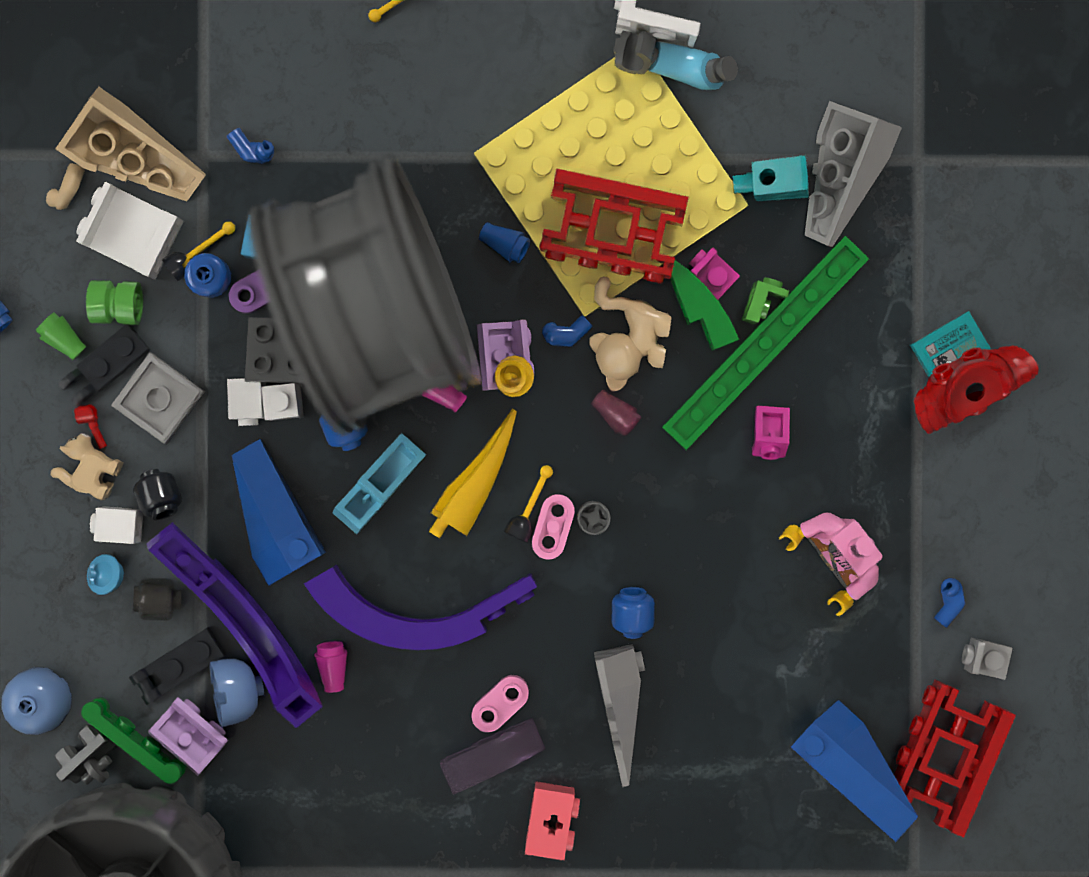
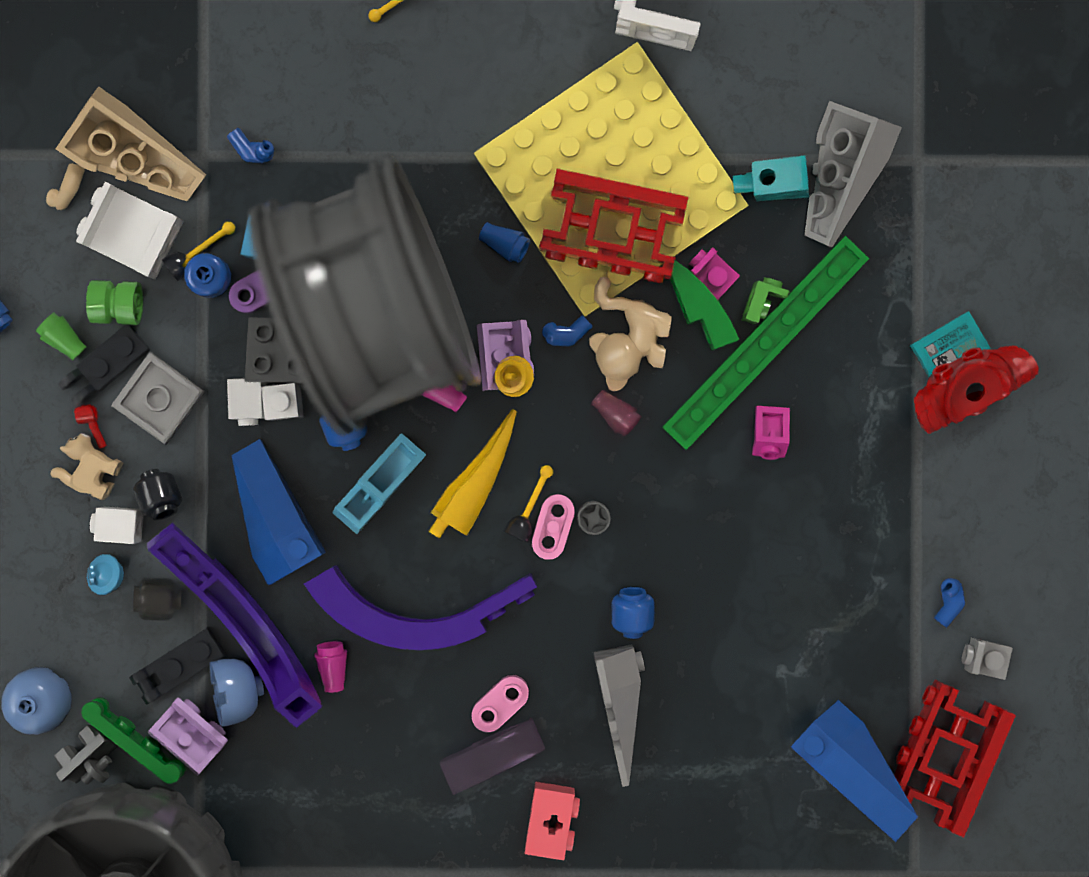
(685, 64): piece -> none
(845, 551): bright pink torso -> none

